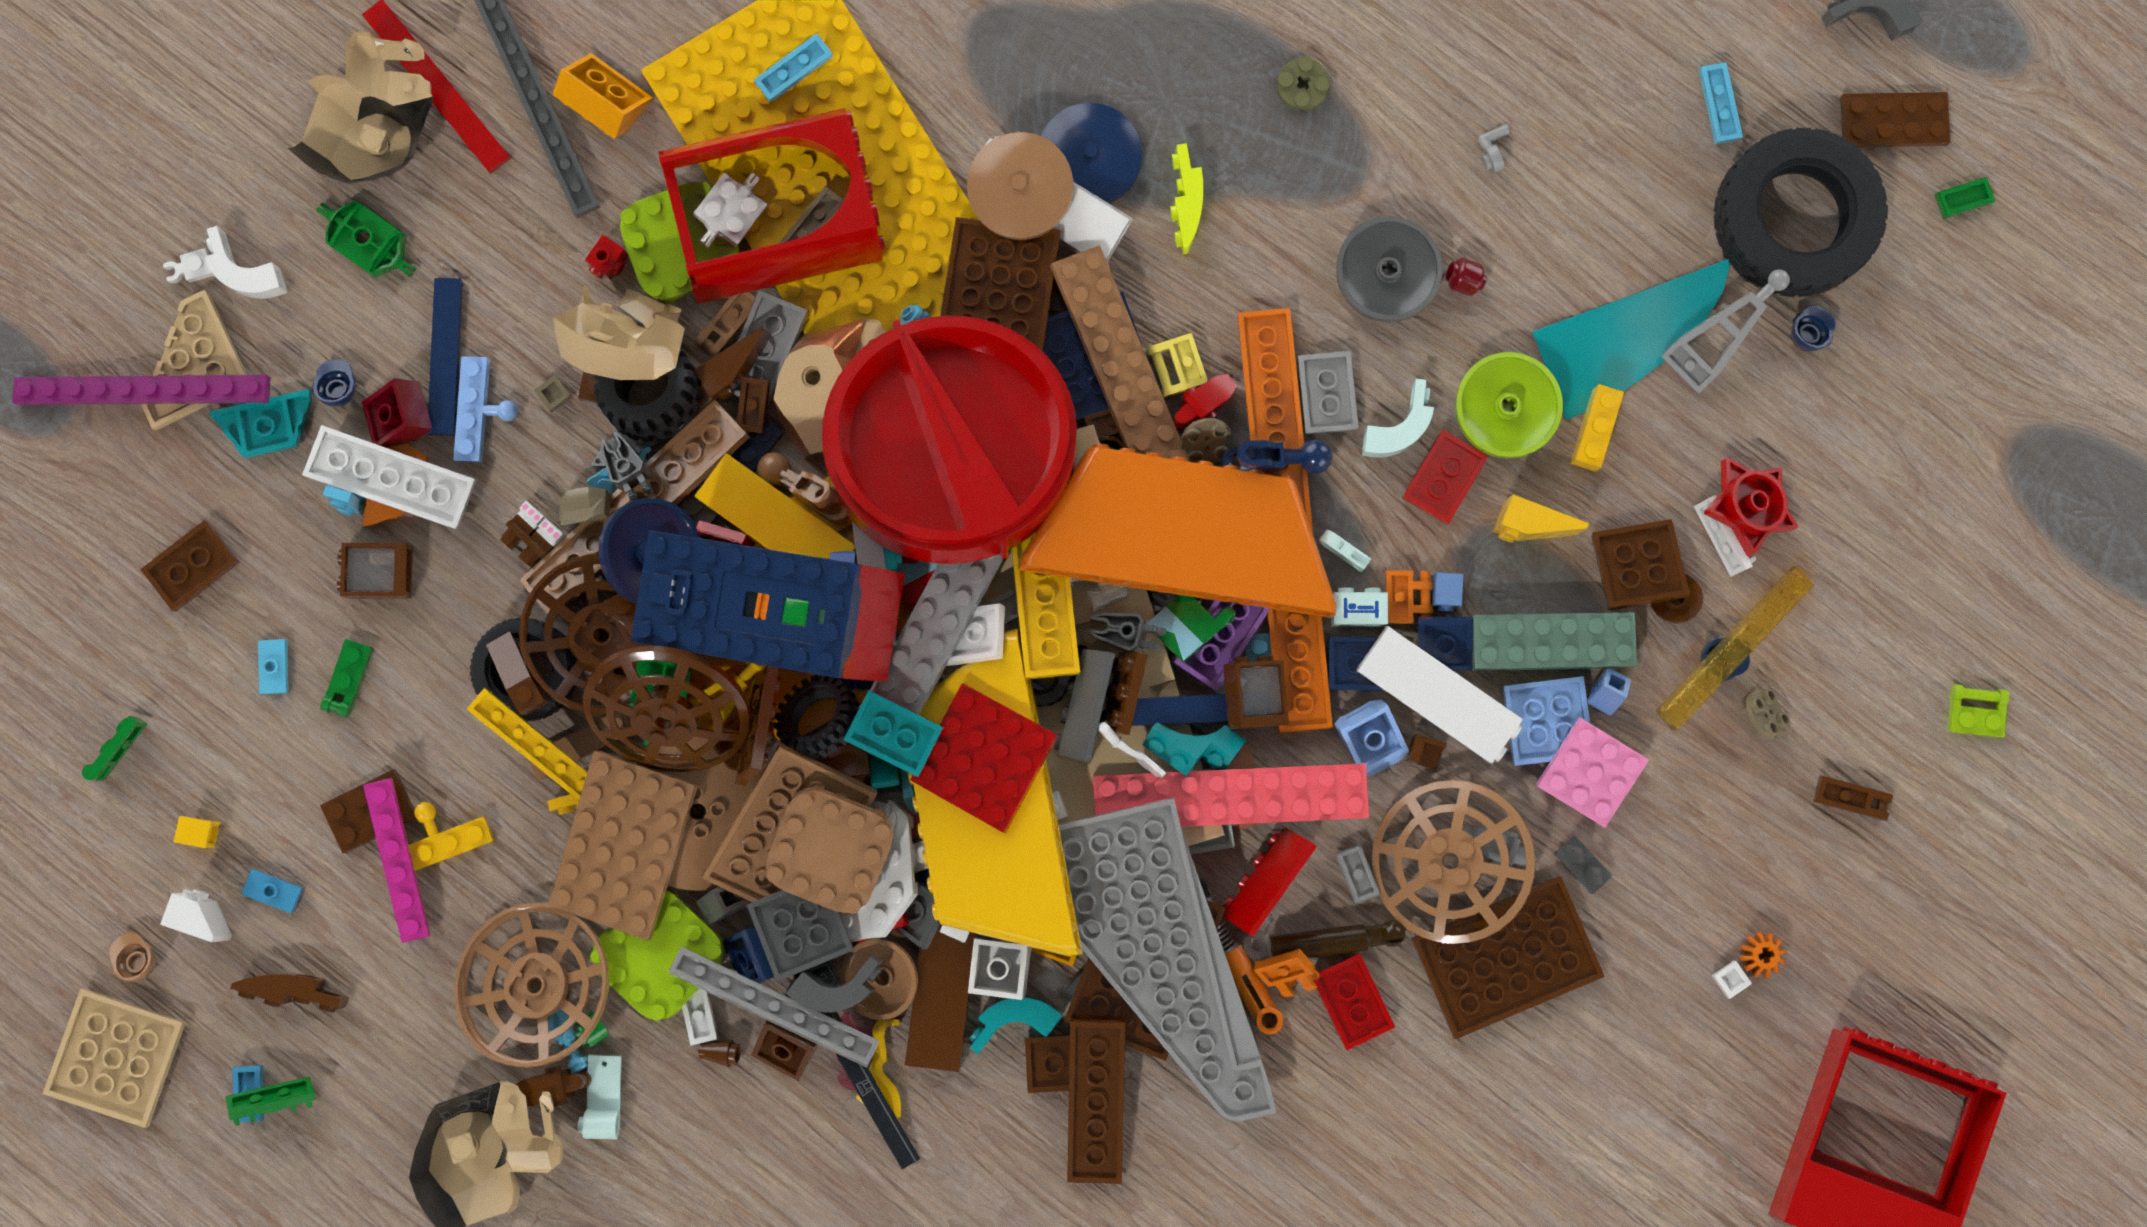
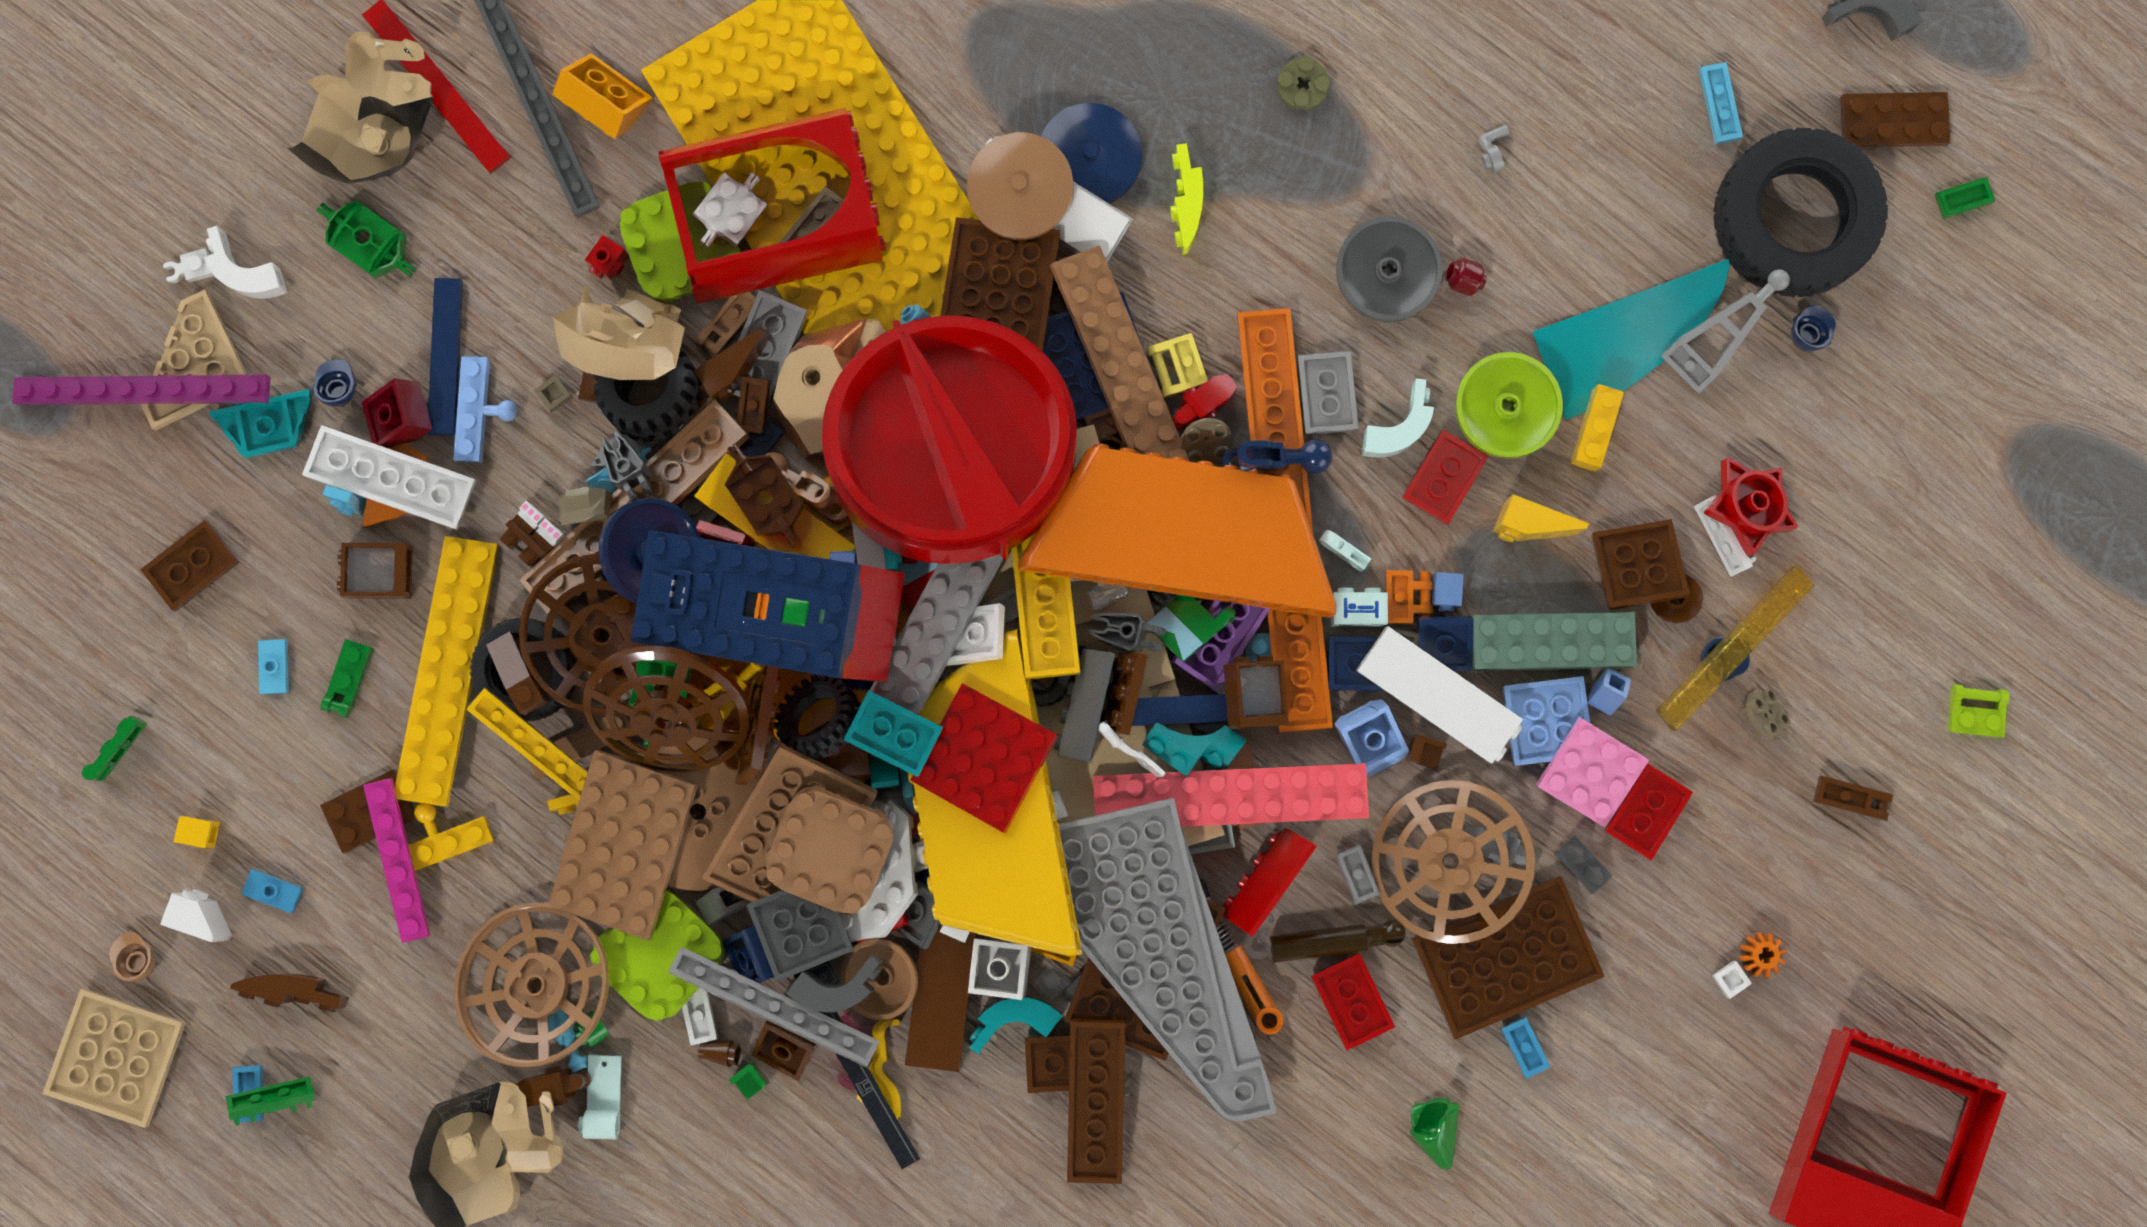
(444, 671): none -> yellow plate
(750, 1080): none -> green panel
(758, 474): none -> reddish brown plate
(793, 68): medium azure plate -> none
(1285, 969): orange plate -> none
(1435, 1129): none -> green hat
(1525, 1047): none -> dark azure plate
(1648, 812): none -> red plate

